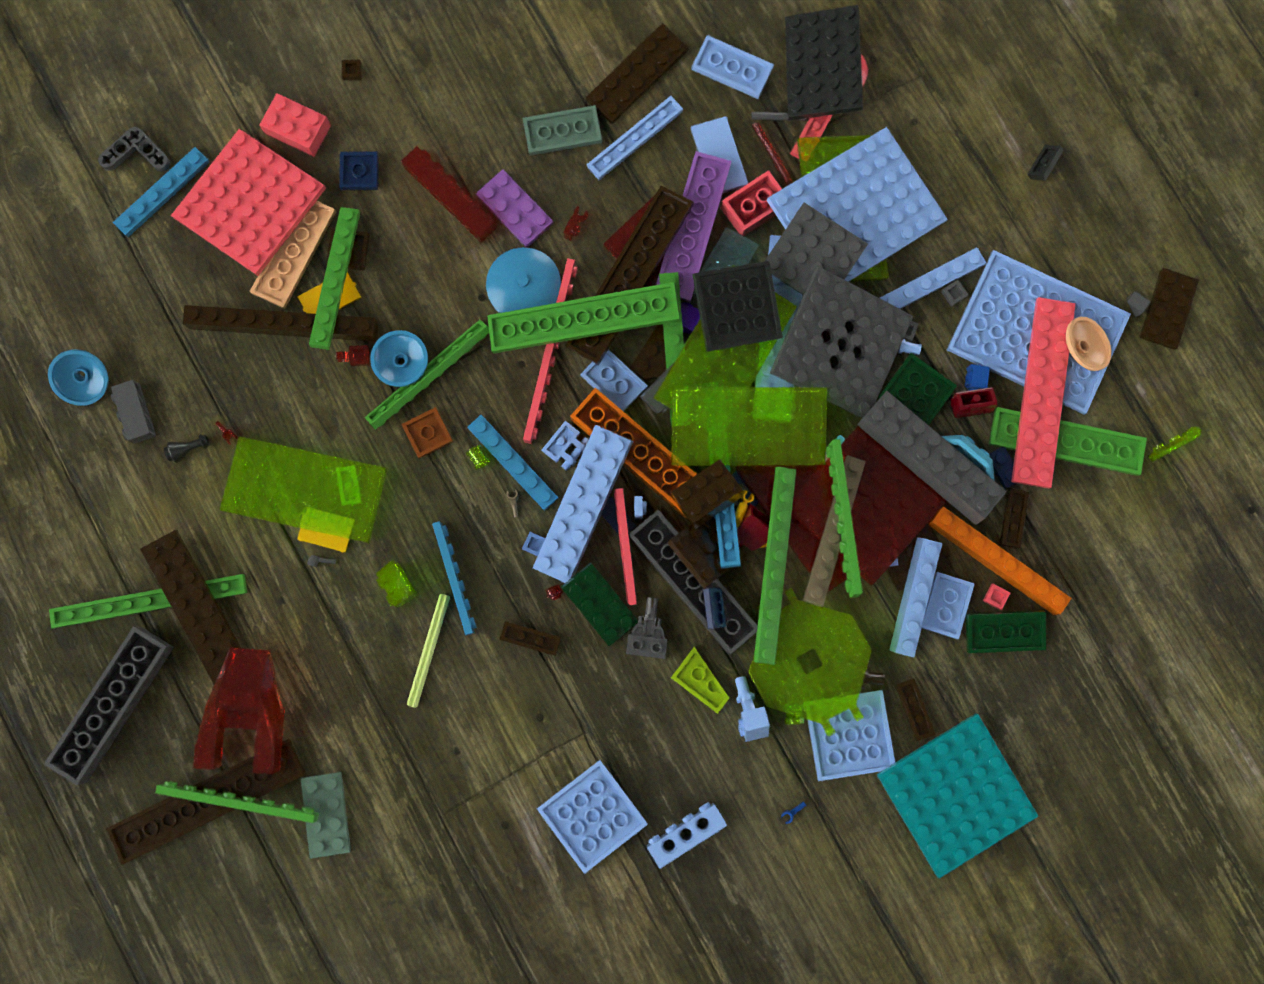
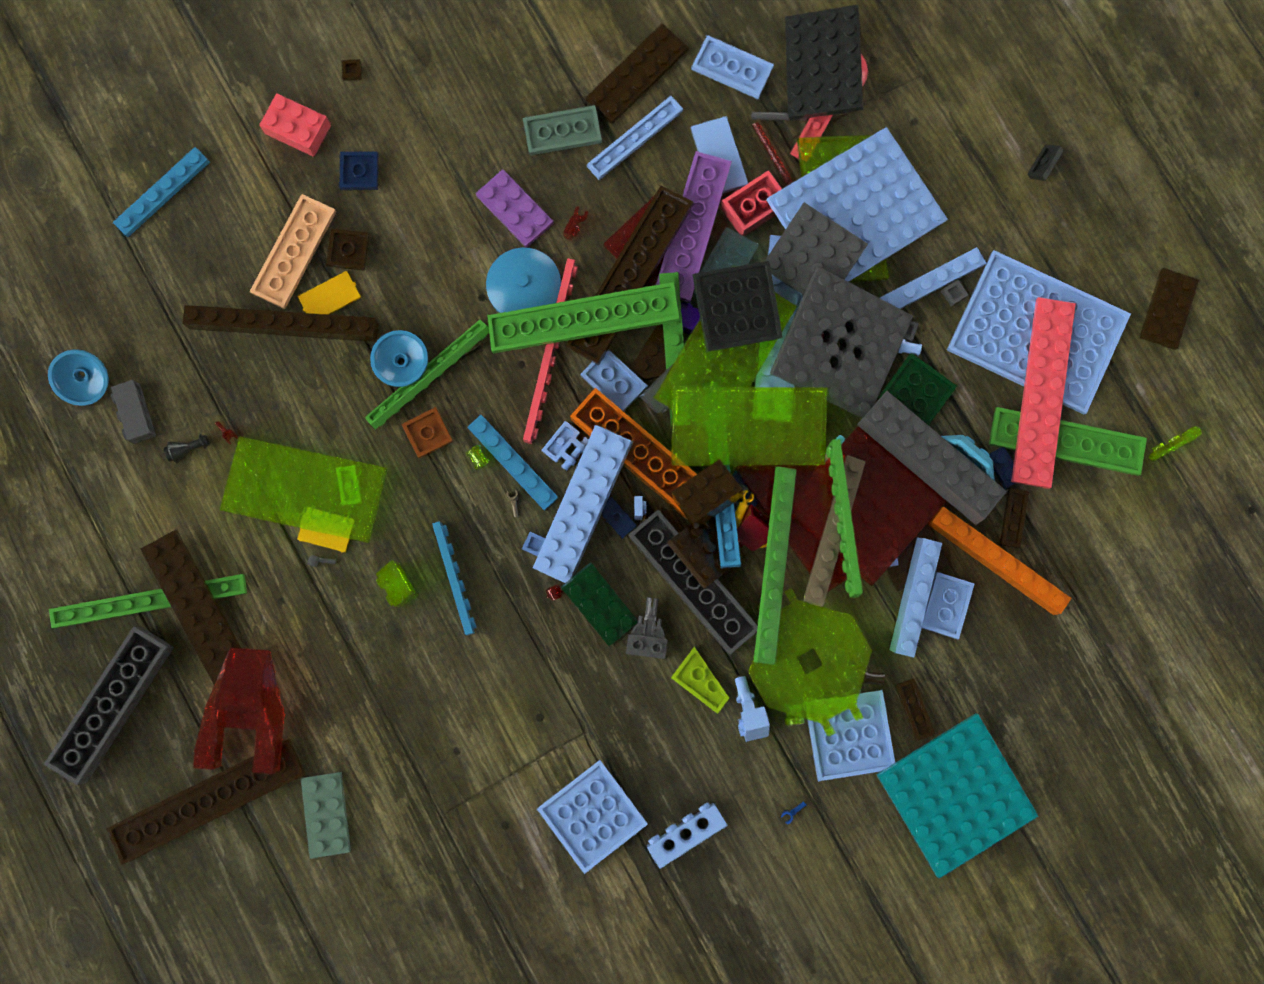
(139, 145): dark grey beam -> none
(229, 800): bright green plate -> none
(248, 202): coral plate -> none
(334, 278): bright green plate -> none
(357, 356): clear red plate -> none
(428, 650): yellowish green axle -> none
(449, 194): clear red brick -> none
(530, 638): dark brown plate -> none
(625, 546): coral tile -> none
(714, 608): dark blue plate -> none
(973, 402): dark red brick -> none
(976, 377): blue window -> none
(996, 596): coral plate -> none
(1006, 631): dark green plate -> none
(1088, 344): light nougat dish -> none
(1137, 303): dark grey slope -> none

